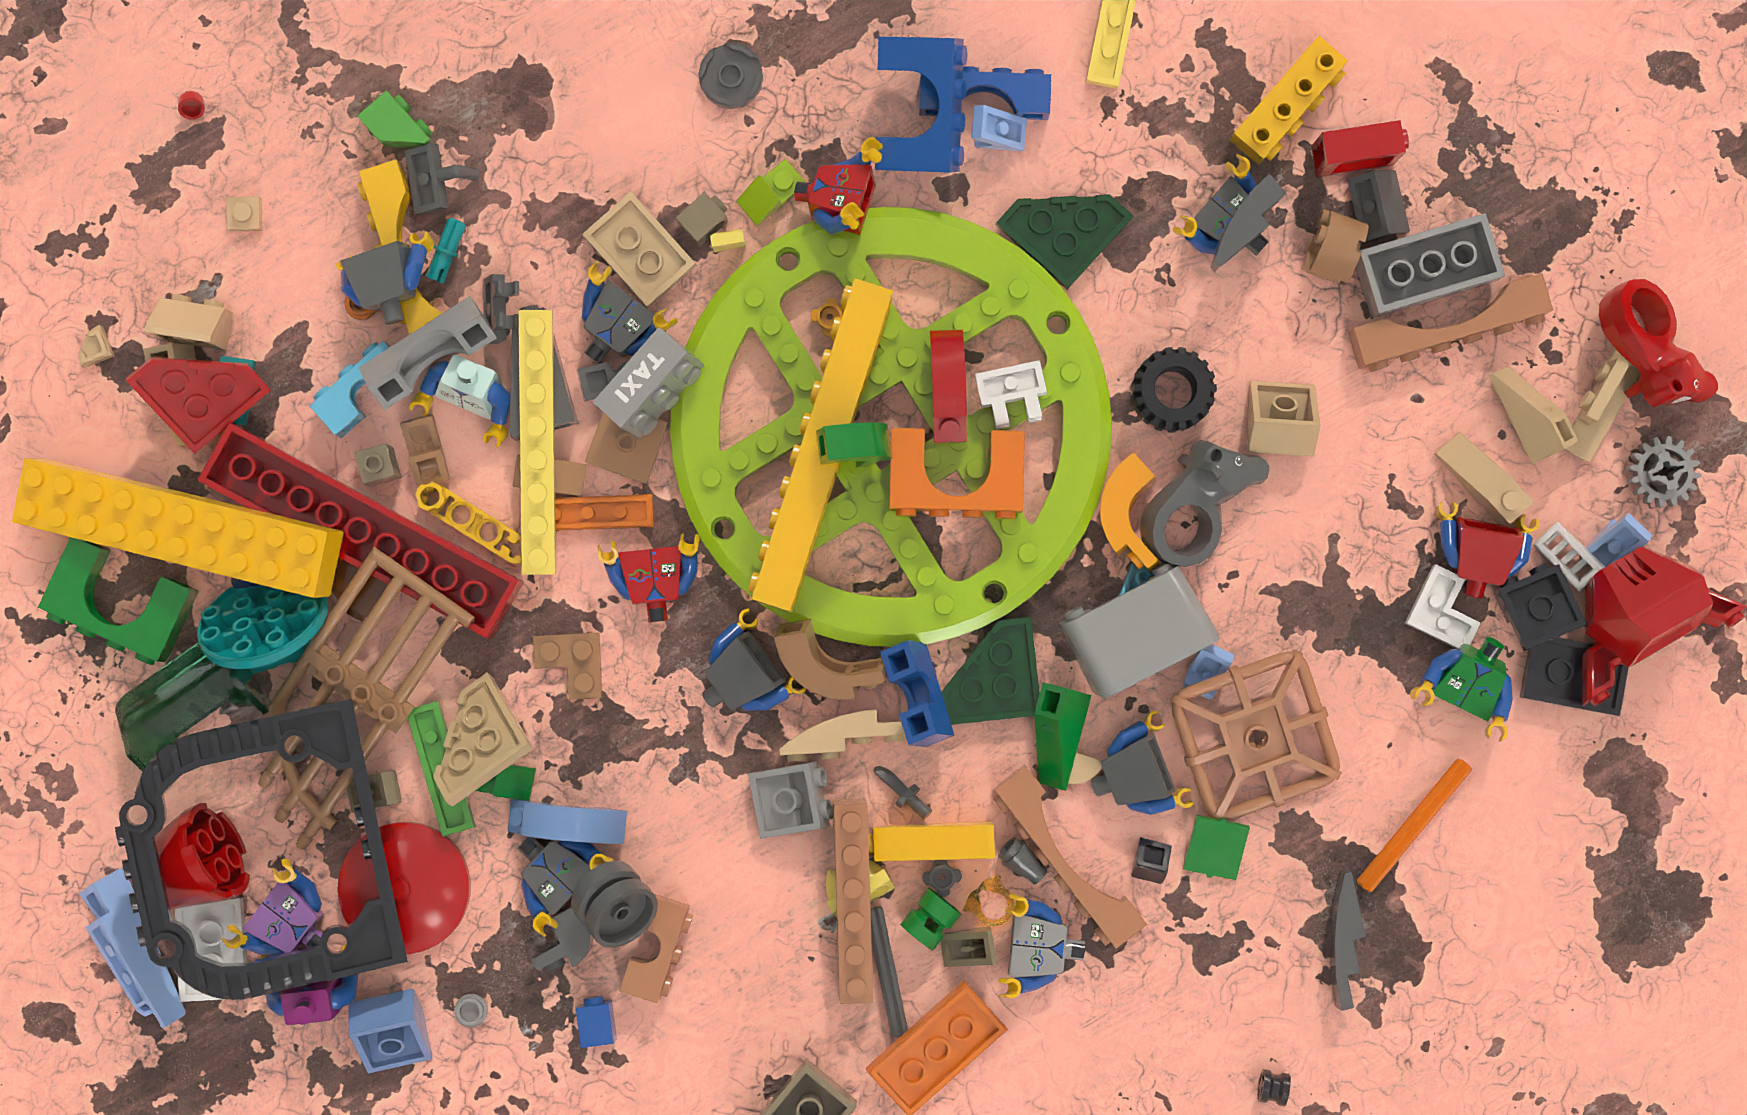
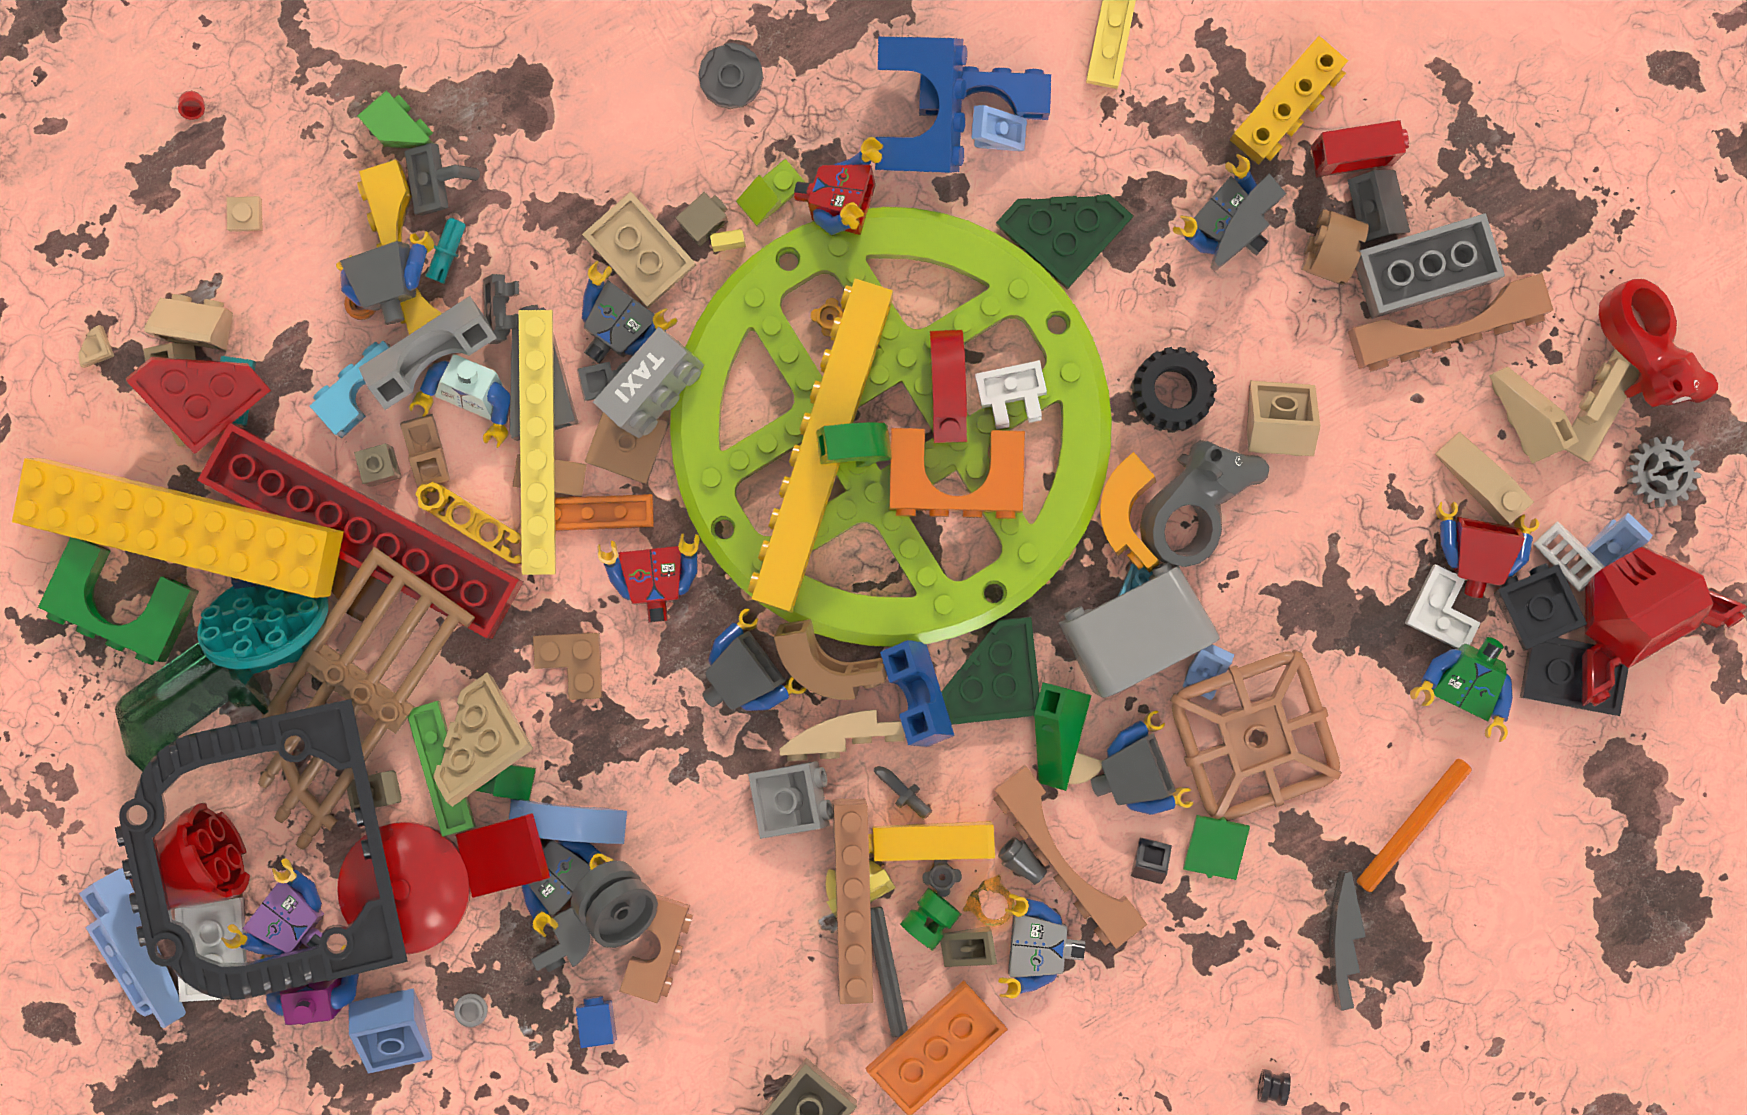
(503, 855): none -> red tile

